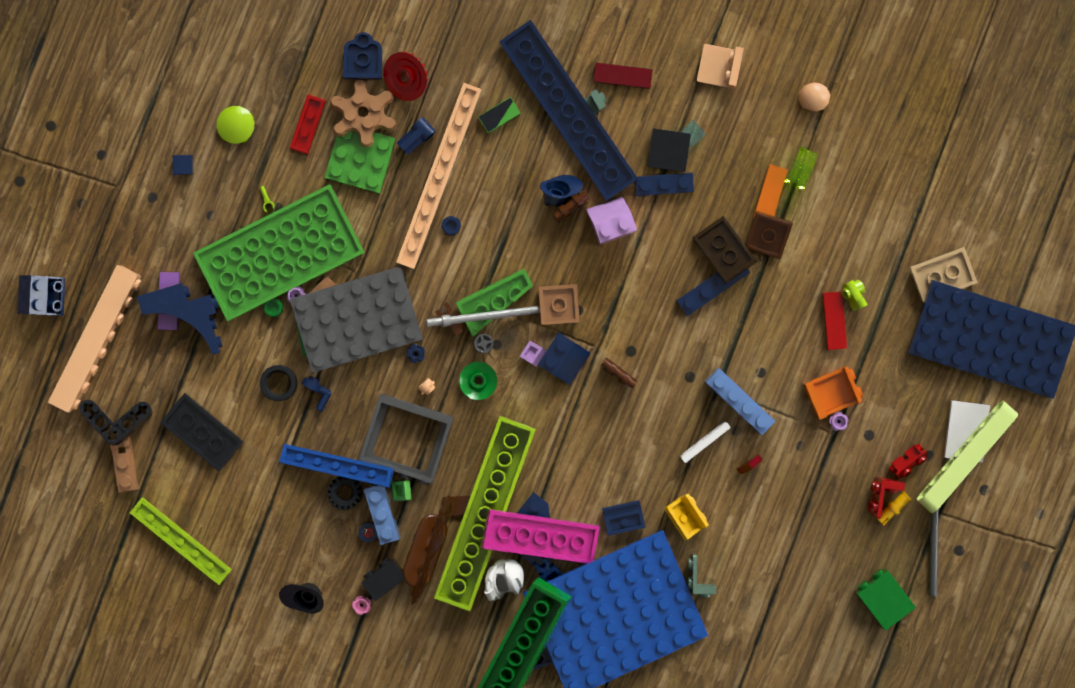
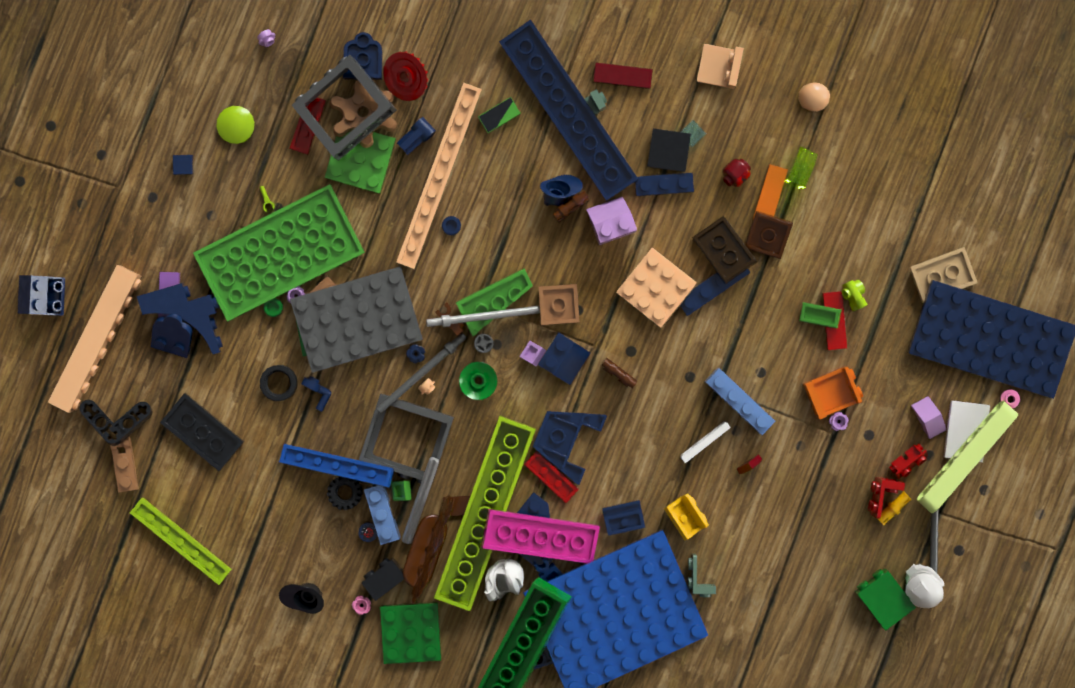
(172, 335): none -> dark blue plate
(266, 38): none -> lavender plate
(383, 112): none -> dark grey piece
(410, 633): none -> green plate
(420, 500): none -> light grey axle
(449, 348): none -> dark grey bar
(551, 476): none -> red tile
(559, 435): none -> dark blue wing
(656, 287): none -> light nougat plate
(736, 172): none -> dark red head
(820, 315): none -> bright green tile
(924, 586): none -> white helmet
(929, 417): none -> lavender slope
(1016, 398): none -> bright pink plate

